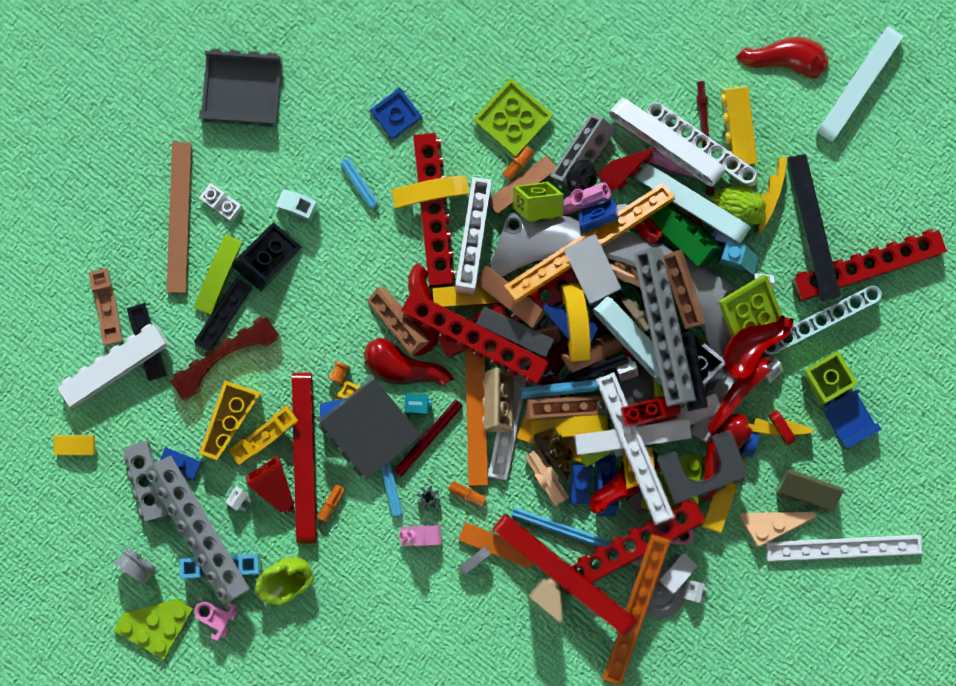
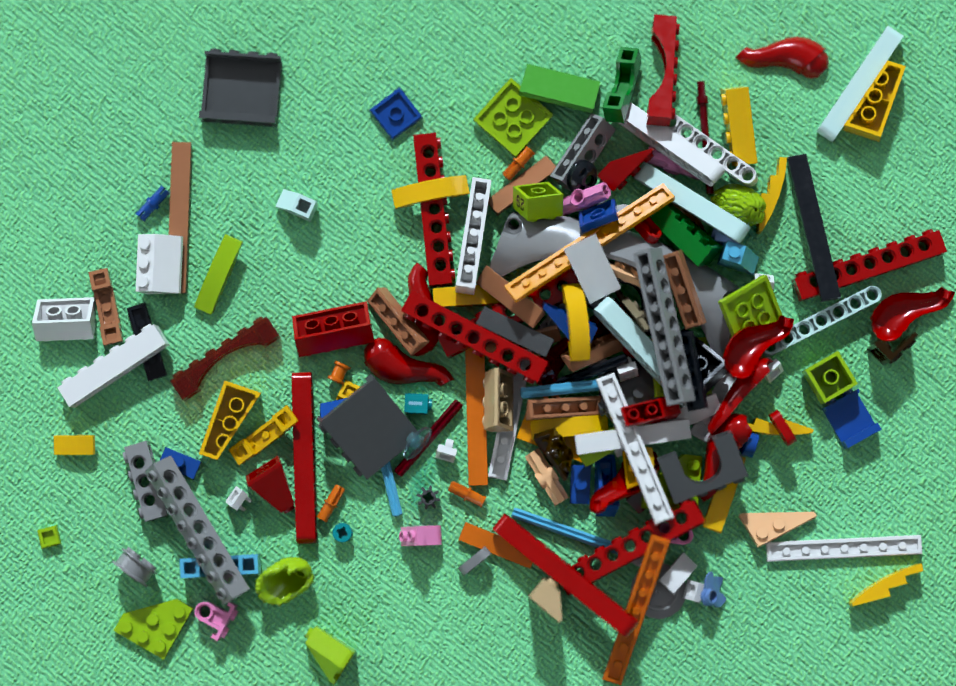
(49, 537): none -> lime tile
(64, 319): none -> white slope
(152, 203): none -> blue pin
(159, 264): none -> white slope
(221, 202): white slope -> none
(223, 314): black tile -> none
(266, 256): black slope -> none
(329, 652): none -> lime slope
(332, 329): none -> red slope
(345, 533): none -> teal wheel
(359, 183): medium azure axle -> none
(416, 442): none -> clear light blue dish
(446, 452): none -> white tile
(559, 88): none -> bright green tile
(627, 71): none -> green arch
(664, 37): none -> red arch
(710, 593): none -> medium blue plate
(809, 491): olive slope -> none
(874, 108): none -> yellow wedge
(880, 588): none -> yellow slope
(883, 352): none -> dark brown bracket
(901, 309): none -> red animal

